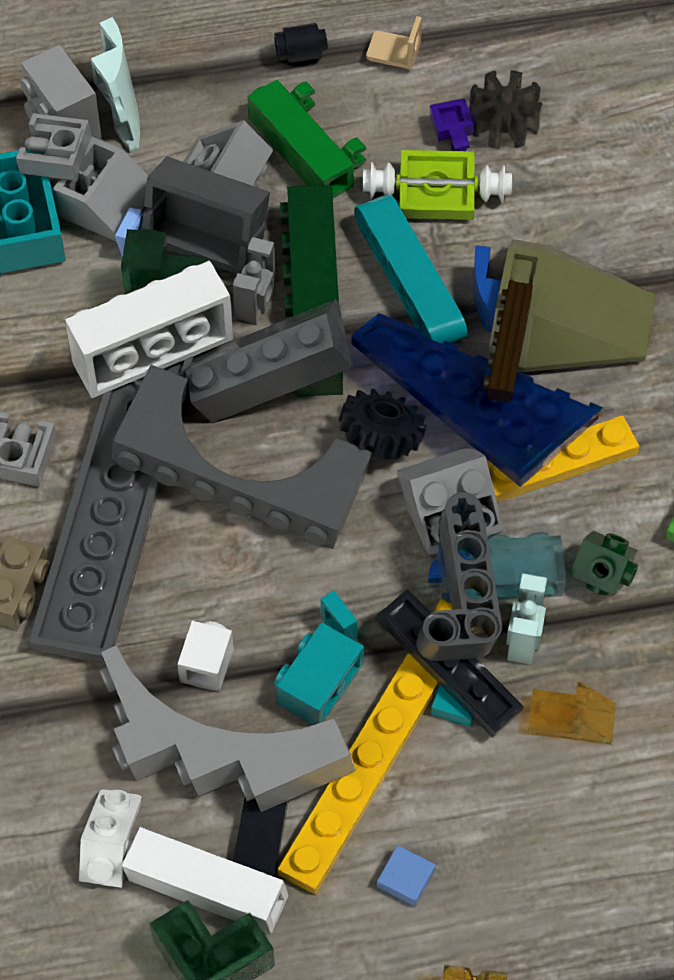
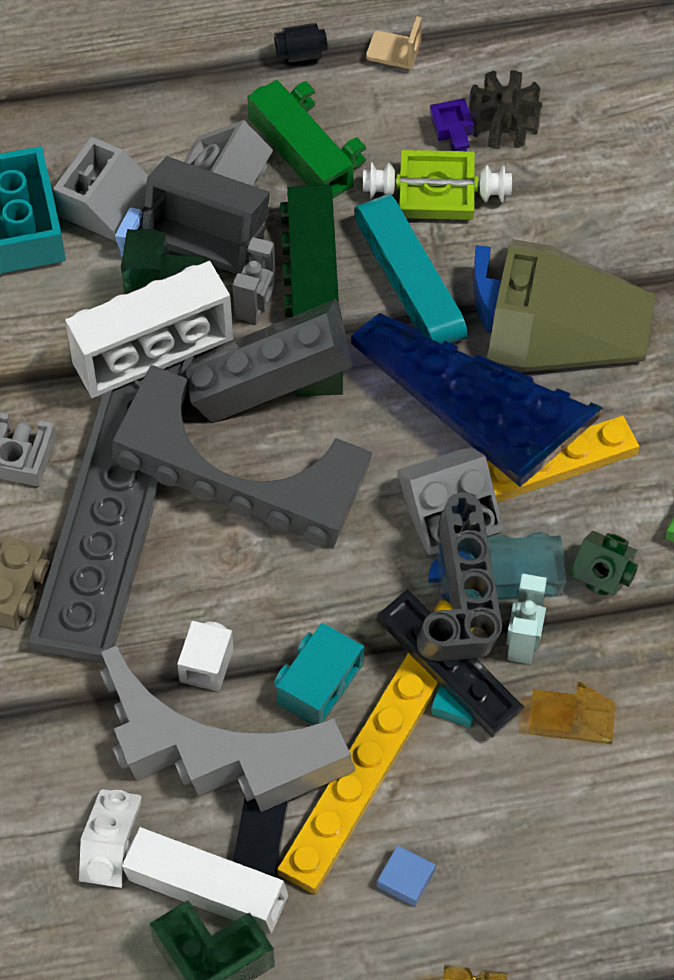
(58, 89): light grey brick -> none
(64, 148): light grey brick -> none
(114, 82): light aqua slope -> none
(338, 616): teal tile -> none
(382, 424): black gear -> none
(508, 341): dark brown piece -> none

